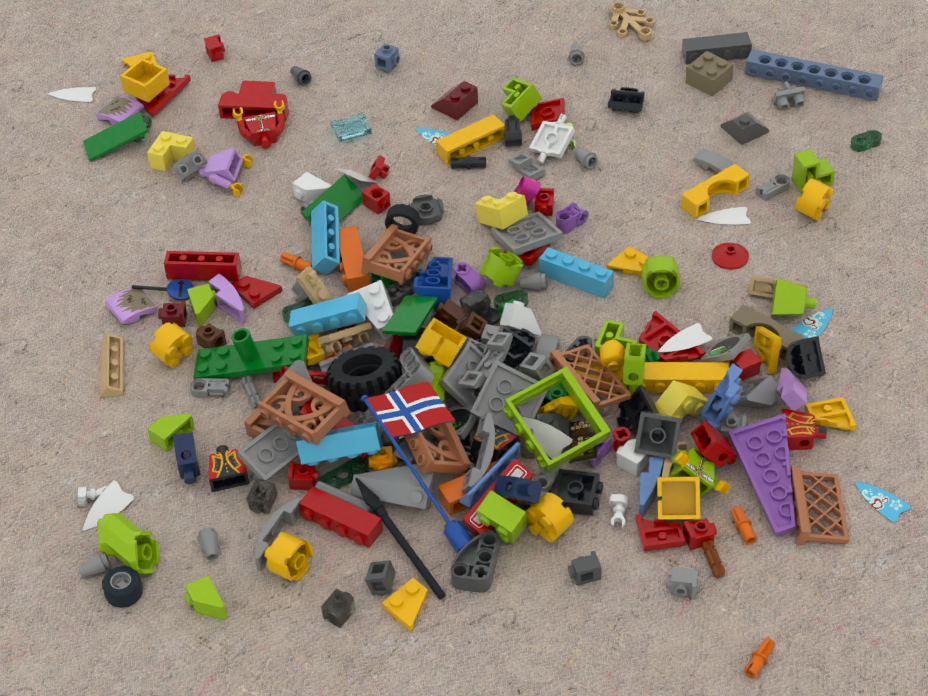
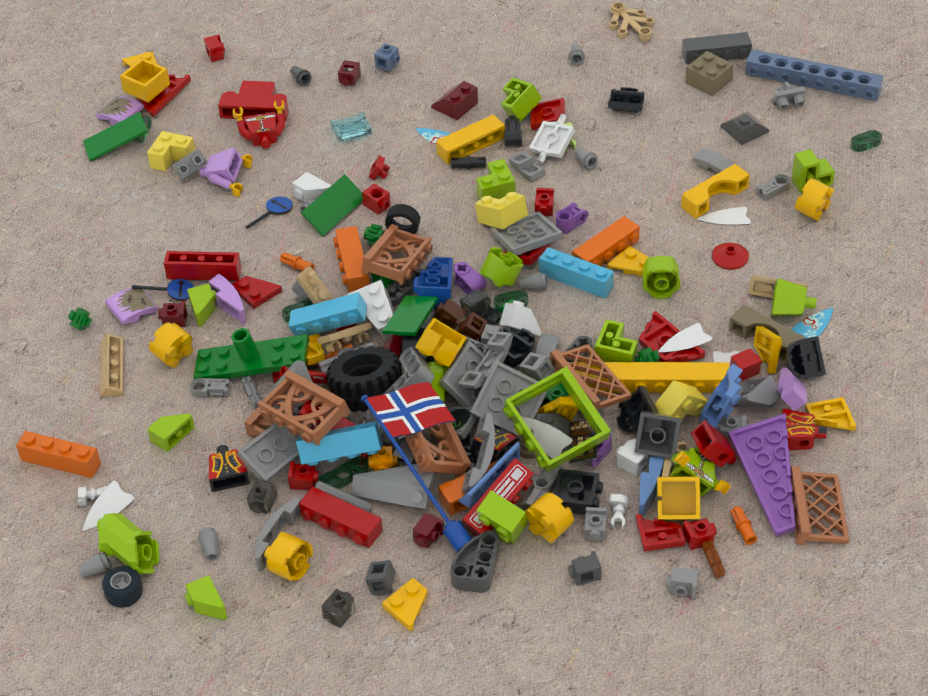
(58, 454): none -> orange brick
(79, 94): white sticker -> none
(79, 318): none -> green gear
(187, 461): dark blue torso -> none
(208, 334): reddish brown brick -> none
(275, 205): none -> blue piece
(325, 237): medium azure brick -> none
(349, 77): none -> dark red brick
(356, 175): white sticker -> none
(373, 233): none -> green gear
(373, 501): black piece -> none
(427, 530): none -> dark red brick
(434, 208): dark grey plate -> none
(497, 182): none -> lime brick
(522, 489): dark blue torso -> none
(528, 188): dark pink piece -> none
(595, 524): none -> light grey brick
(609, 242): none -> orange brick
(612, 355): yellow head -> none
(621, 436): red bush -> none
(634, 365): lime torso -> none
(726, 348): tile -> none
(759, 658): orange axle -> none
(883, 501): medium azure sticker -> none

